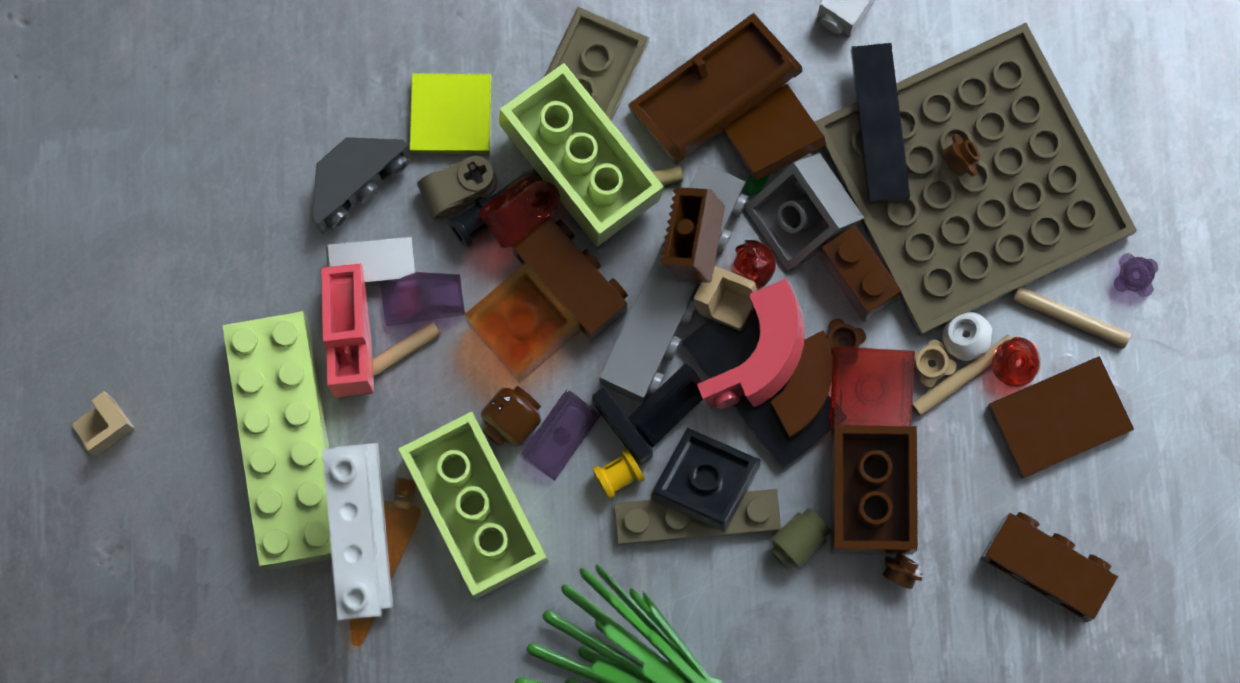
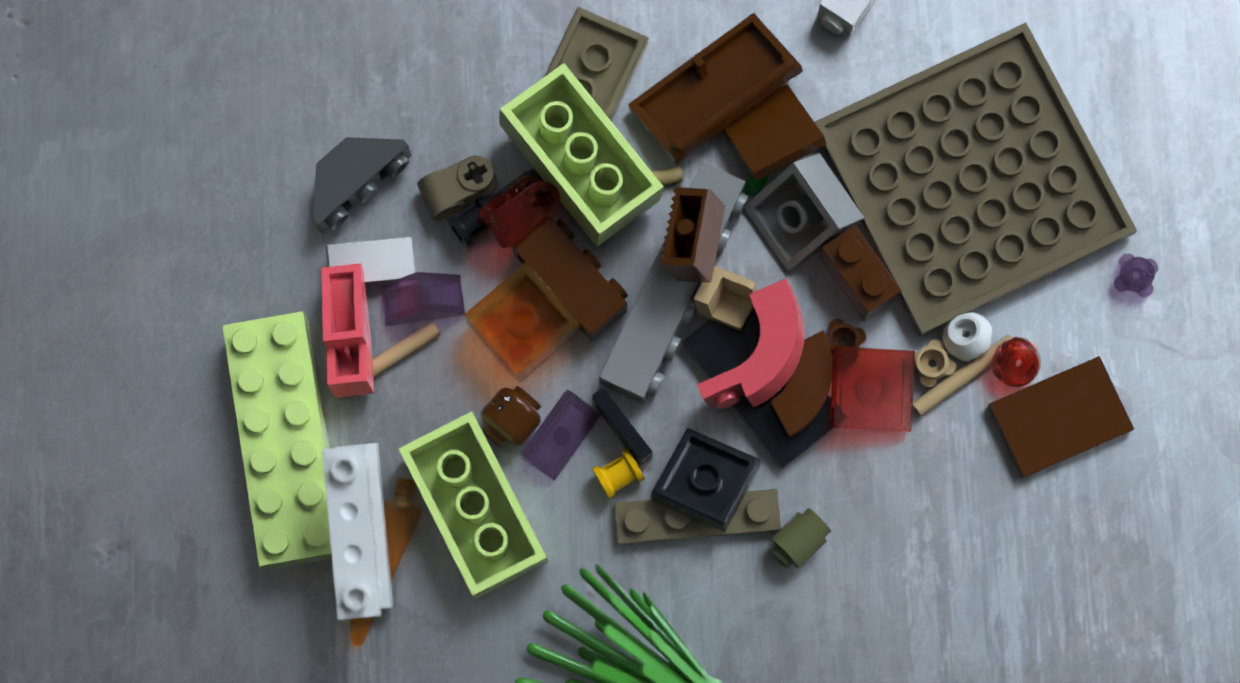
(102, 425): tan panel -> none
(450, 113): neon yellow tile -> none
(667, 405): black tile -> none
(755, 262): clear red plate -> none
(874, 489): reddish brown brick -> none
(880, 123): black tile -> none
(902, 571): reddish brown plate -> none
(962, 156): reddish brown plate -> none
(1050, 566): reddish brown brick -> none
(1072, 317): tan bar -> none

